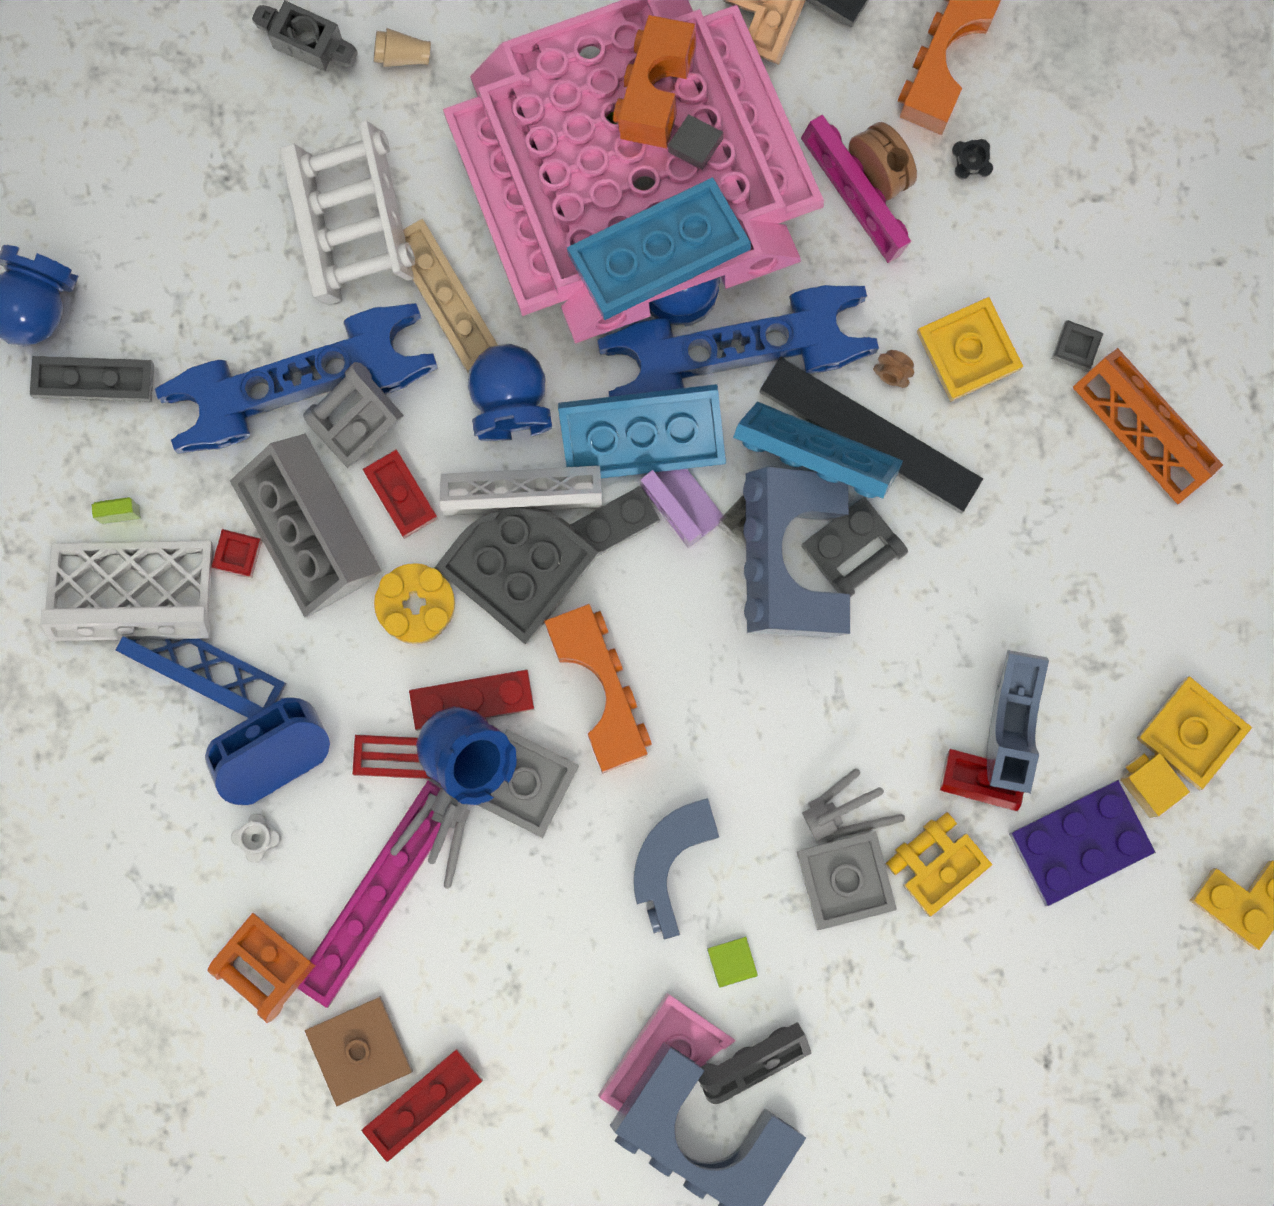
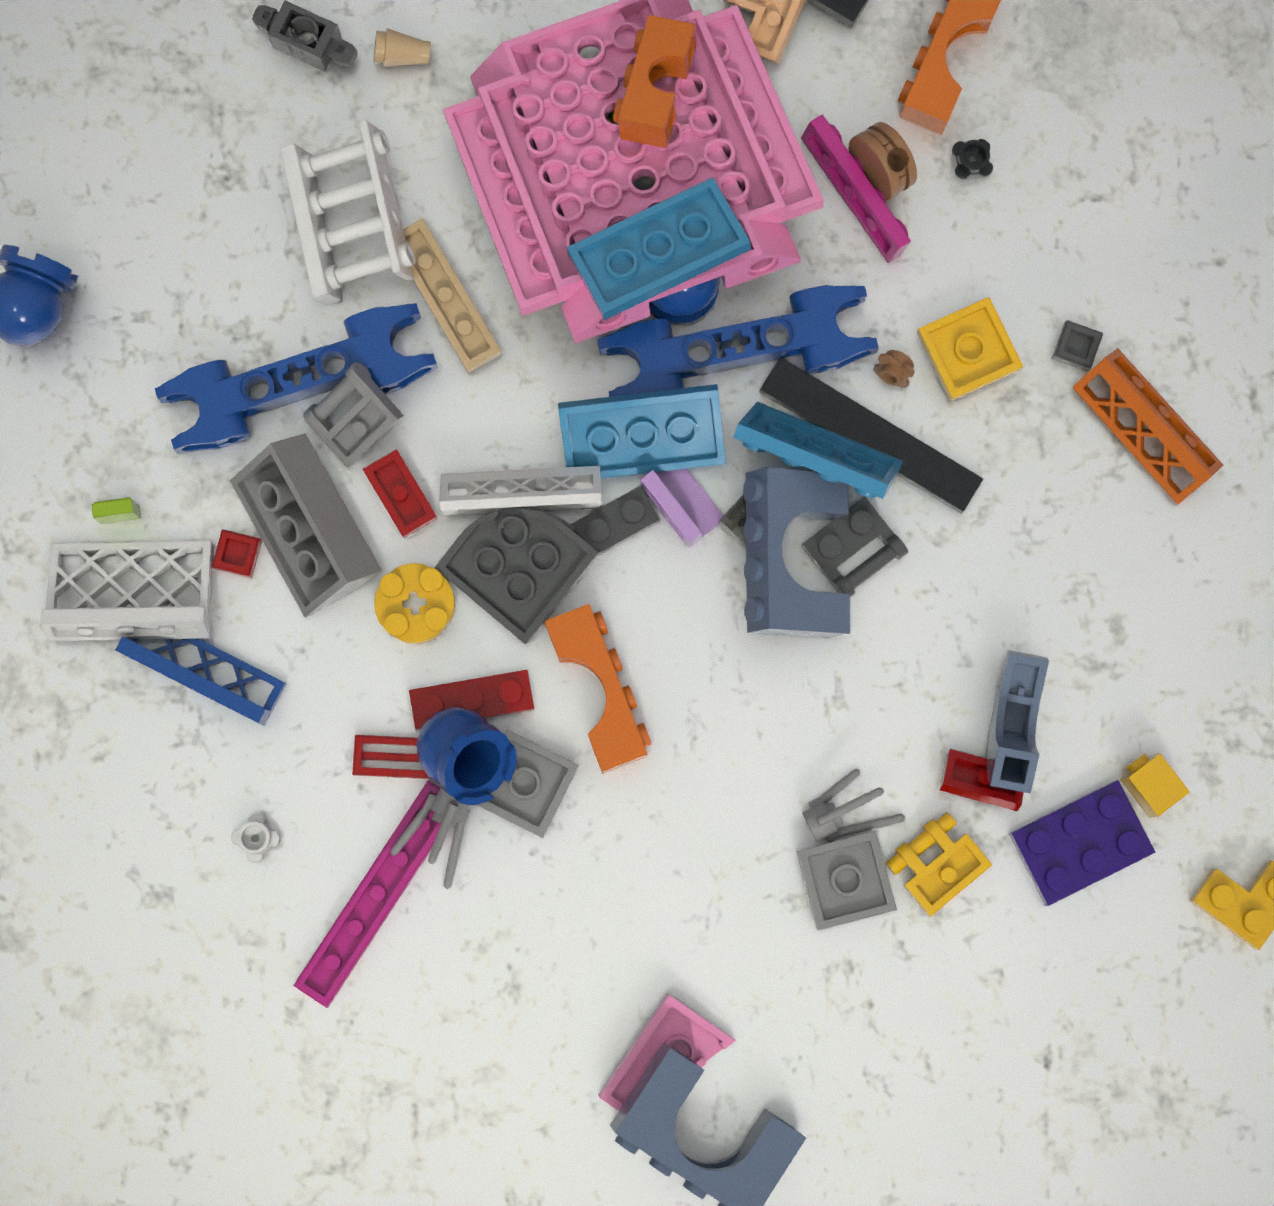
(91, 379): dark grey plate -> none
(267, 751): blue brick -> none
(270, 957): orange plate -> none
(358, 1051): medium nougat plate -> none
(422, 1105): red plate -> none
(507, 390): blue tile -> none
(671, 836): sand blue arch -> none
(695, 142): dark grey tile -> none
(732, 962): lime tile -> none
(754, 1064): dark grey plate -> none
(1194, 733): yellow plate -> none

